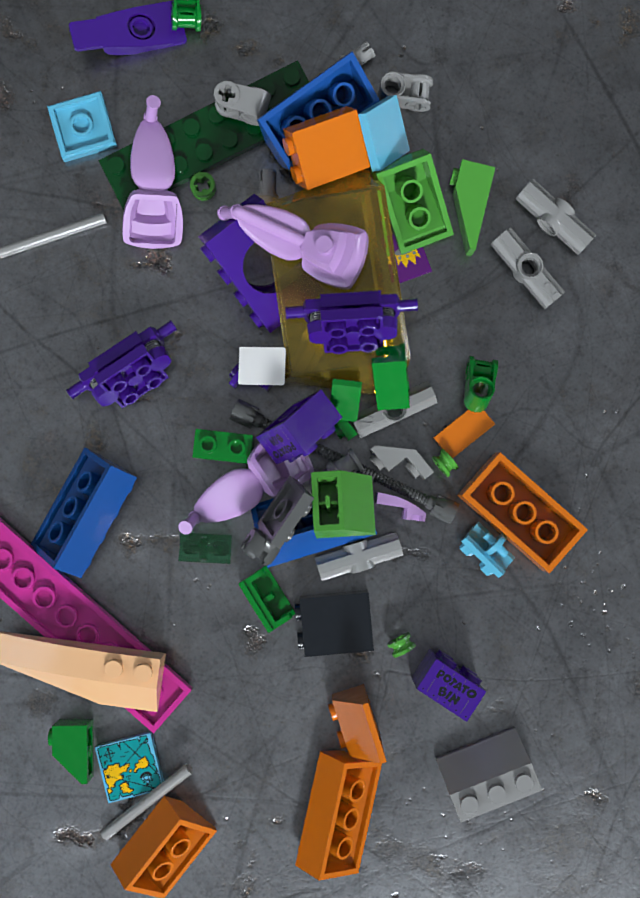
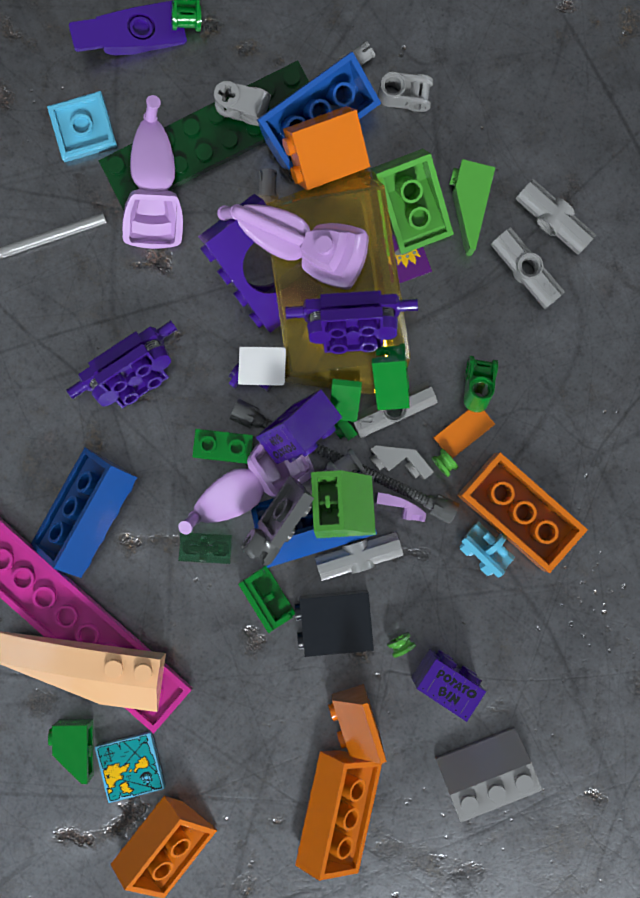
(147, 801): light grey bar -> none
(205, 194): bright green bush -> none
(384, 133): medium azure tile -> none

